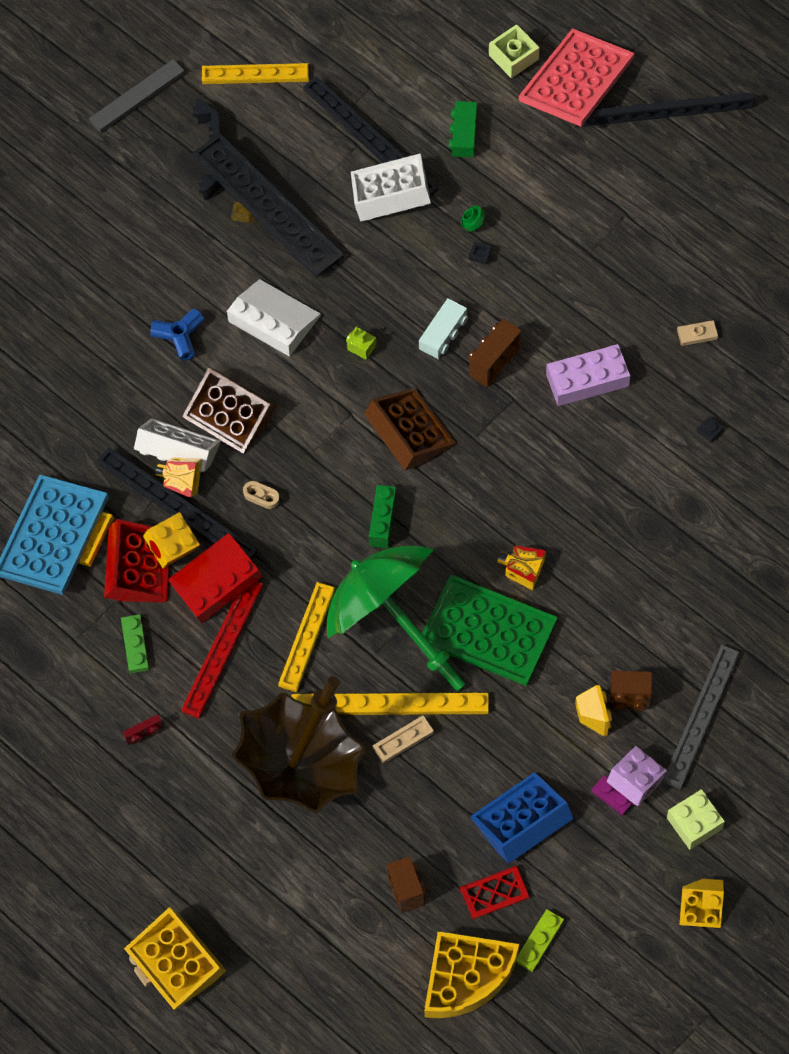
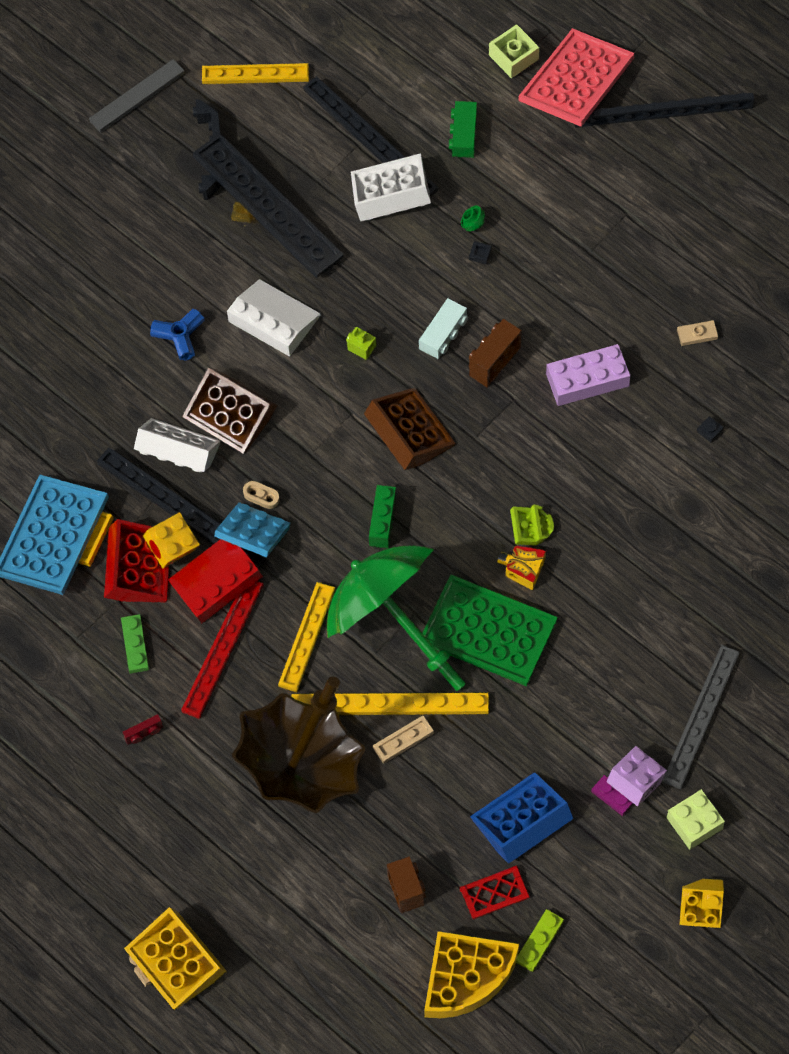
(181, 475): torso -> none
(252, 529): none -> dark azure plate
(531, 525): none -> lime slope
(592, 710): yellow slope -> none
(630, 690): reddish brown brick -> none

